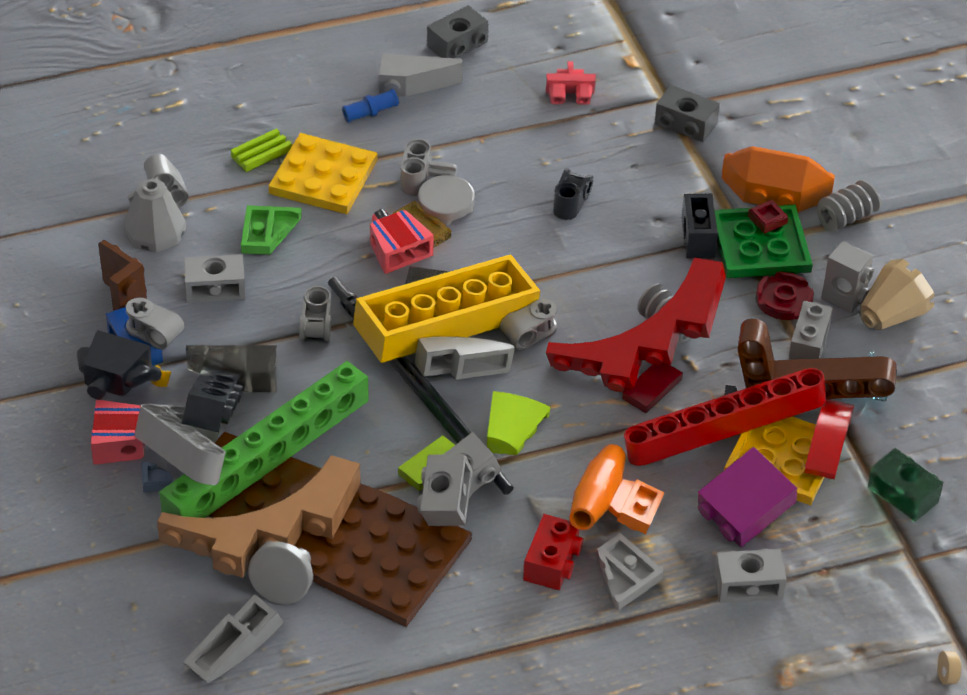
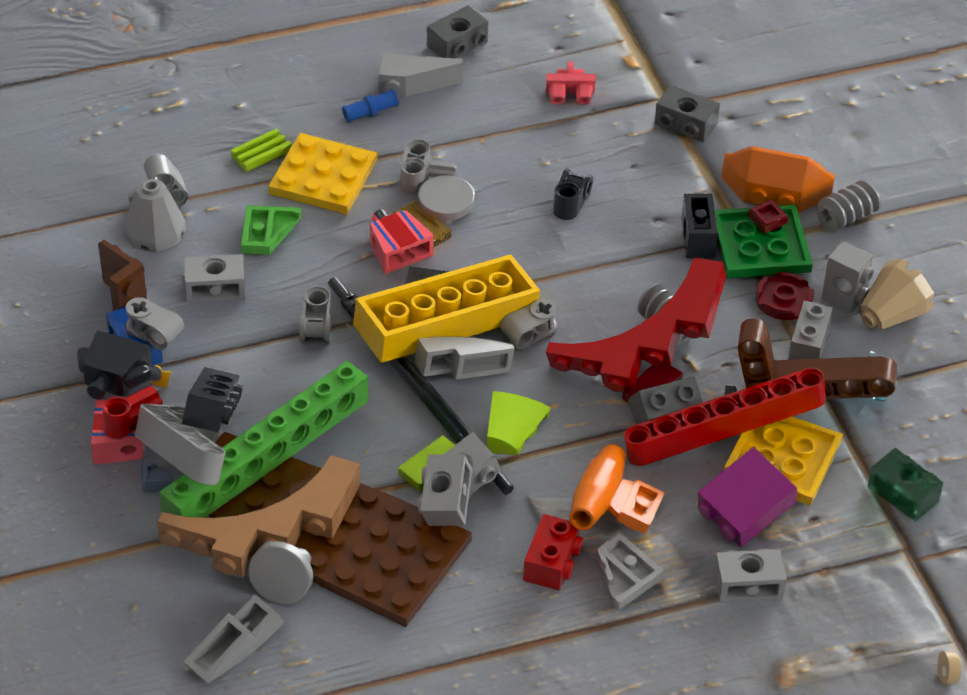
(123, 412): none -> red piece
(253, 363): clear smoke slope -> none
(664, 399): none -> dark grey brick
(829, 438): red slope -> none

